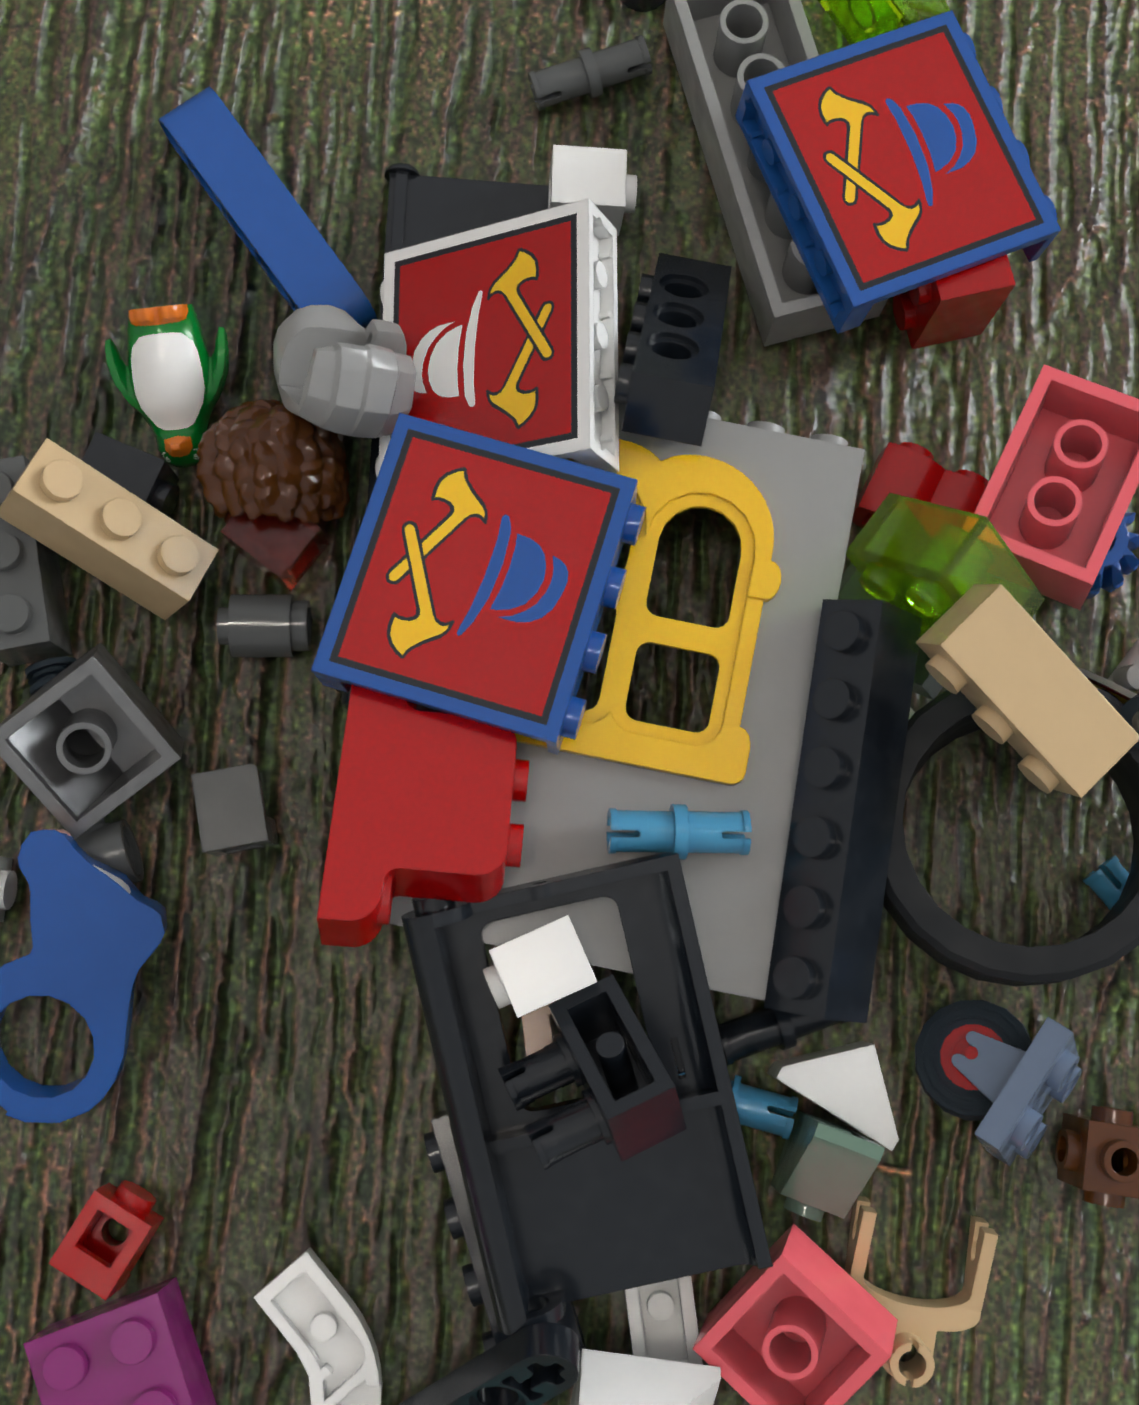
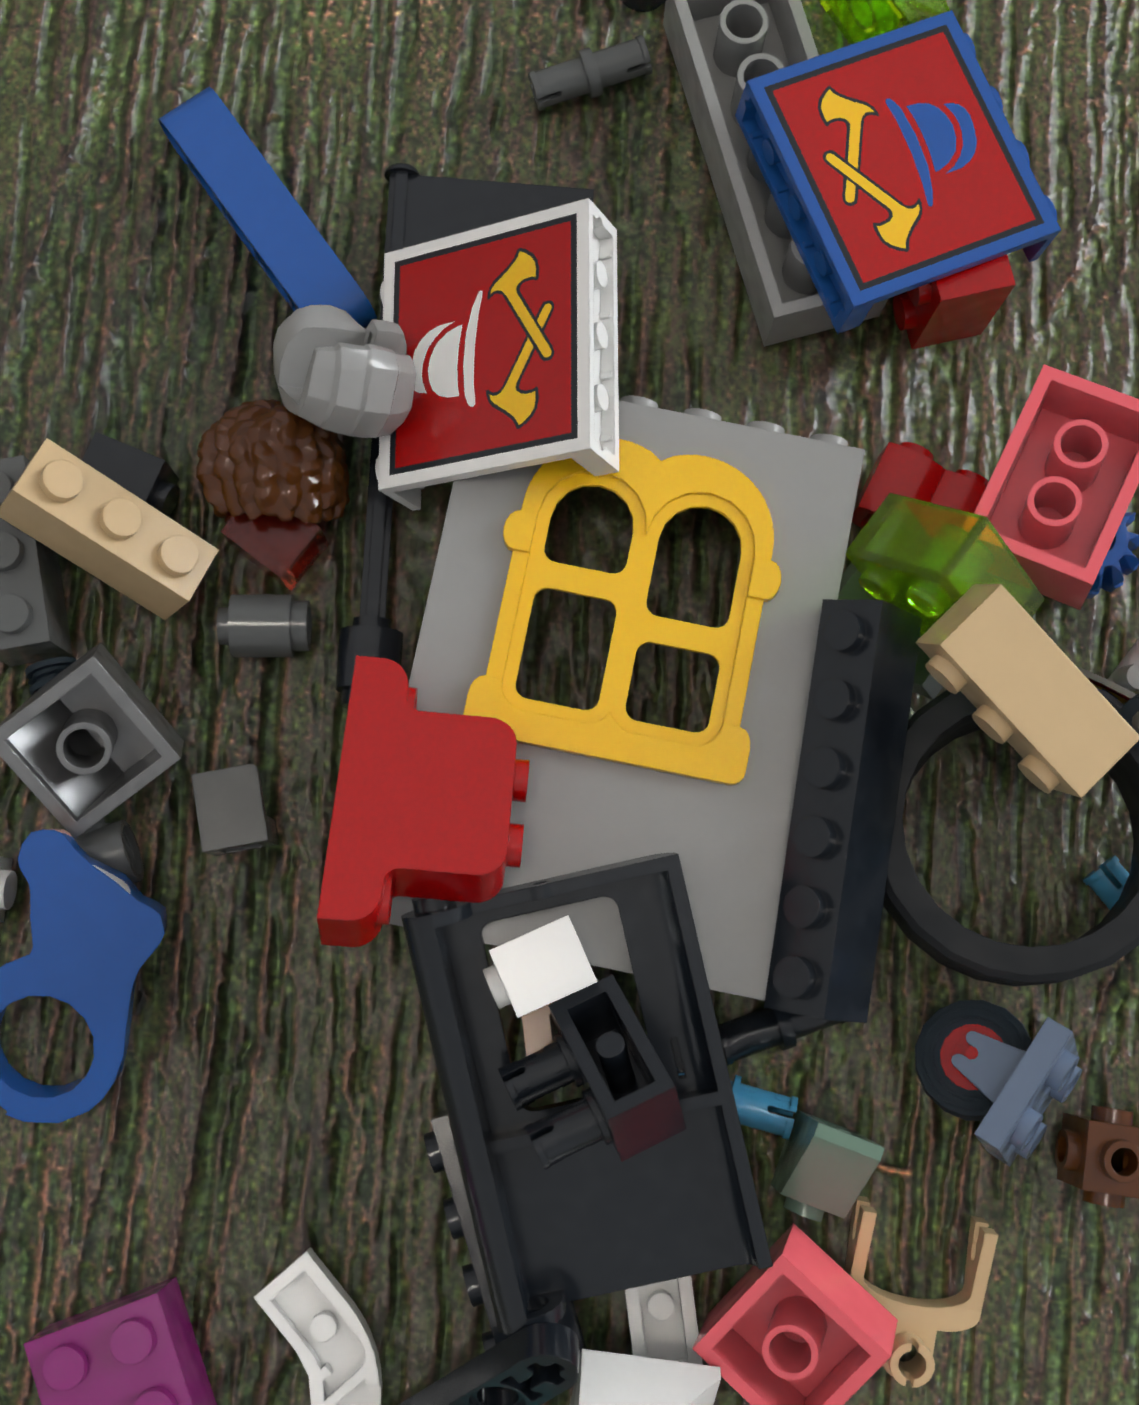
(90, 1252): red brick -> none
(171, 376): animal -> none
(481, 580): panel -> none
(595, 175): white brick -> none
(673, 349): black brick -> none
(678, 831): dark azure pin -> none
(846, 1084): white slope -> none

